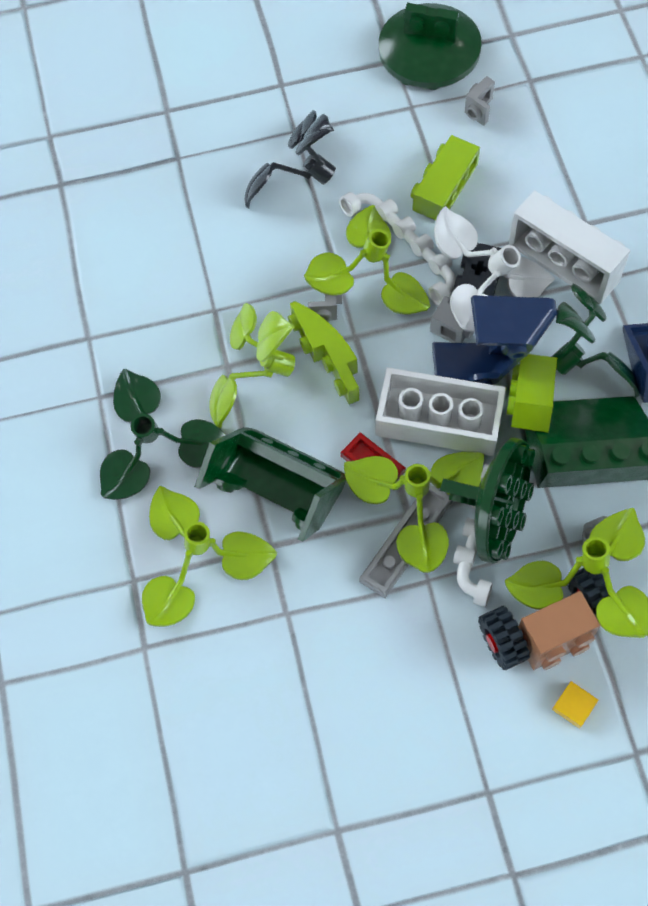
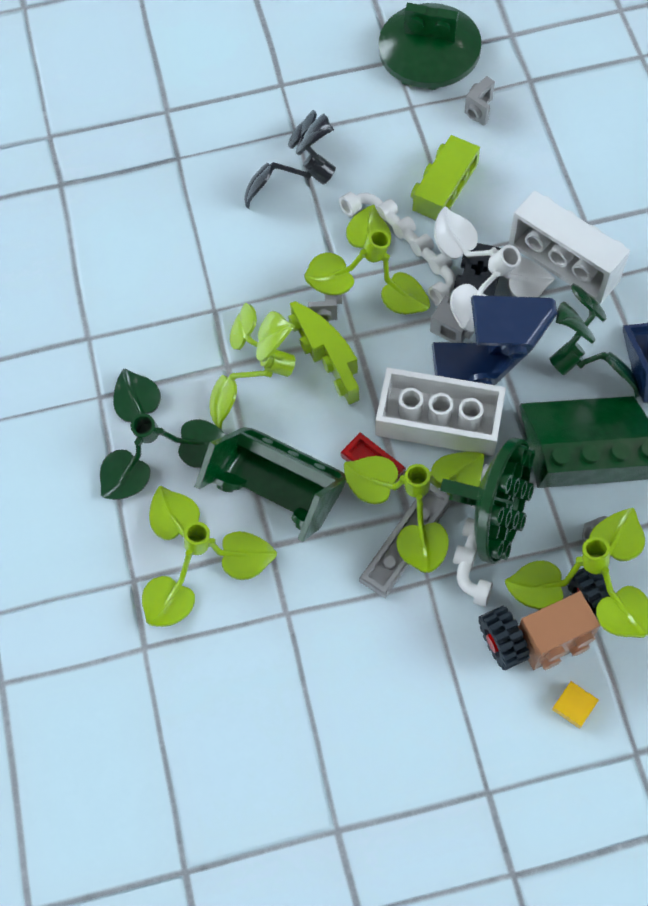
(532, 393): lime brick -> none

